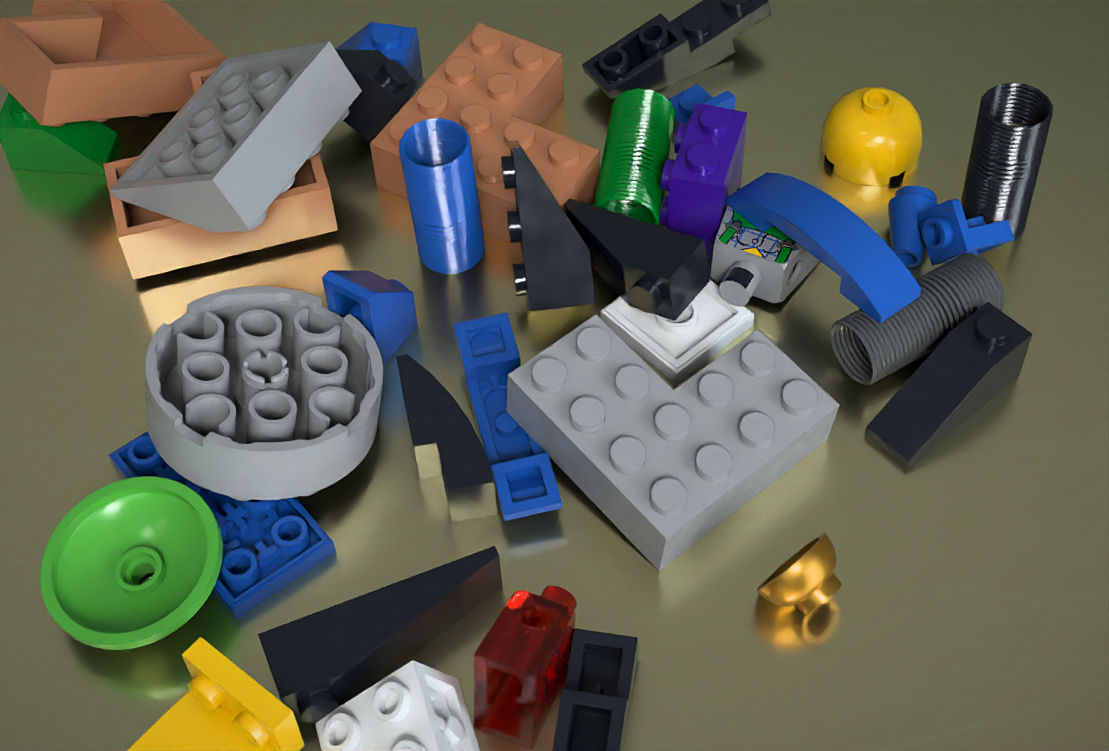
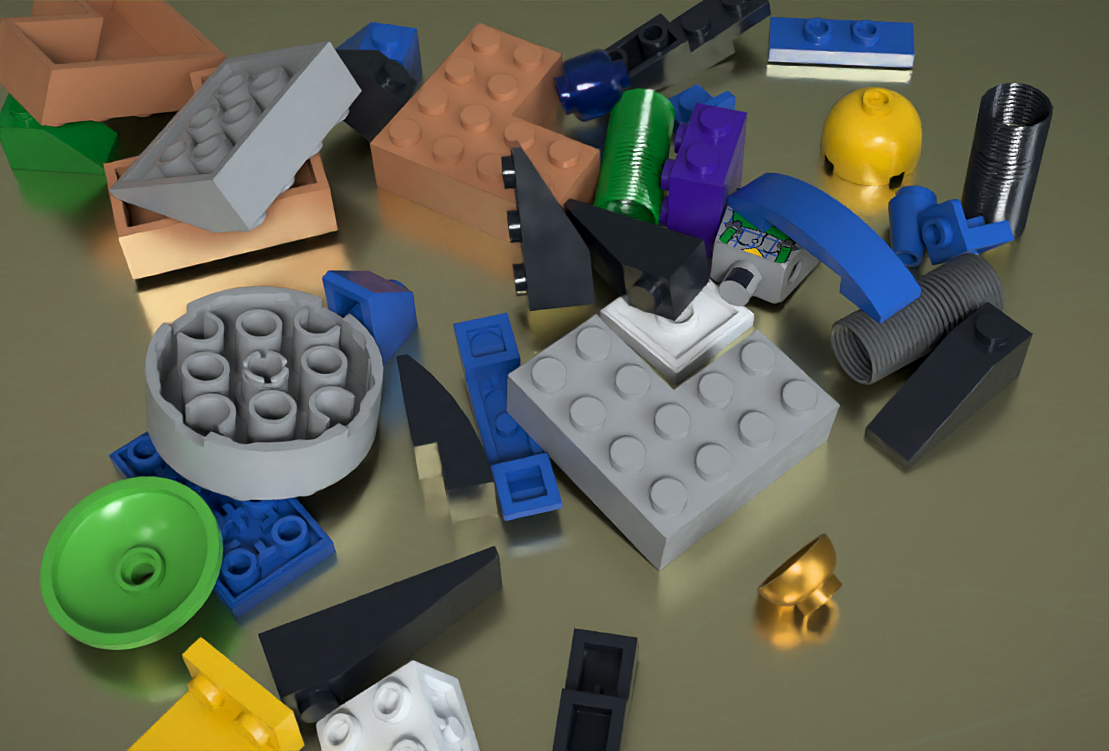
(442, 194): blue piece -> none
(529, 642): clear red torso -> none
(591, 84): none -> clear blue head
(841, 42): none -> blue plate

